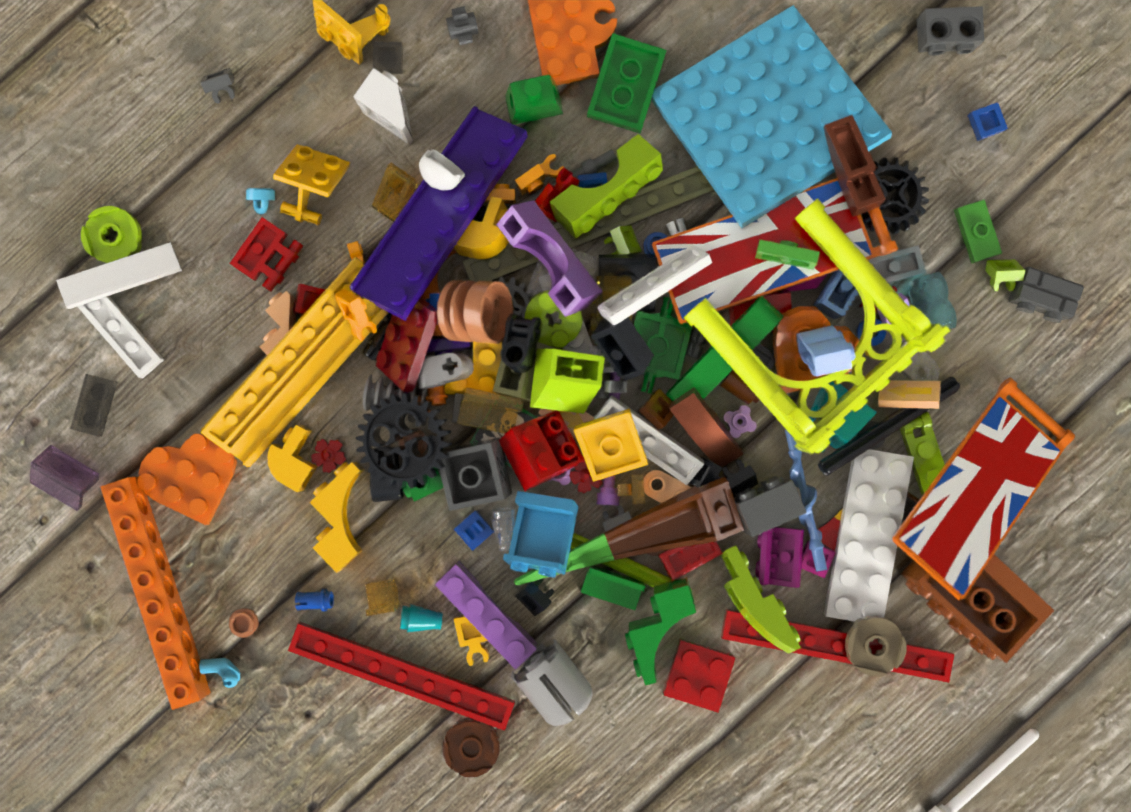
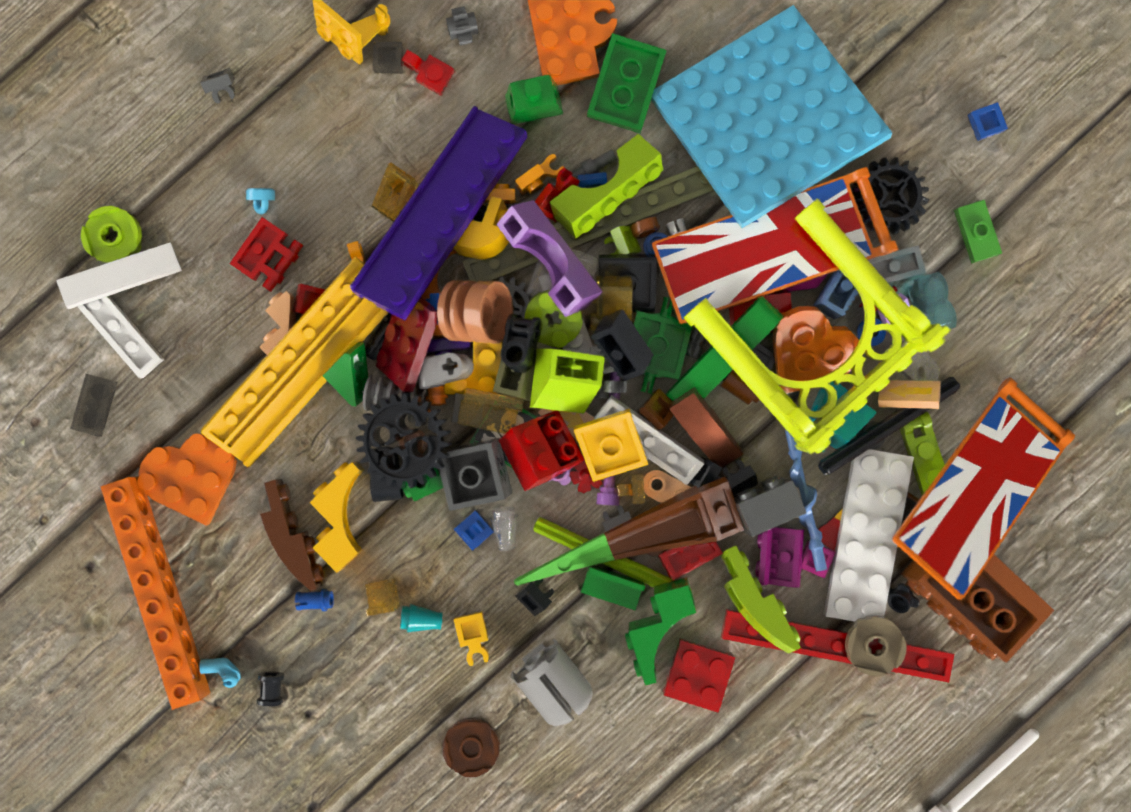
(62, 476): clear purple panel -> none
(243, 622): nougat plate -> none
(270, 688): none -> black bush
(287, 464): yellow brick -> none
(292, 547): none -> reddish brown slope
(310, 172): yellow plate -> none
(328, 455): red plant -> none
(350, 374): none -> green slope
(353, 310): light orange plate -> none
(384, 103): white slope -> none
(401, 675): red plate -> none
(431, 73): none -> red plate
(439, 171): white hair -> none
(497, 627): medium lavender arch -> none
(542, 534): dark azure panel -> none
(645, 227): none -> dark orange tile
(654, 284): white tile -> none
(732, 418): lavender plate -> none
(787, 253): bright green plate -> none
(825, 350): light blue brick -> none
(853, 166): copper slope -> none
(902, 598): none -> black plate
(948, 23): dark grey brick -> none
(1004, 270): lime tile -> none
(1046, 294): dark grey brick -> none

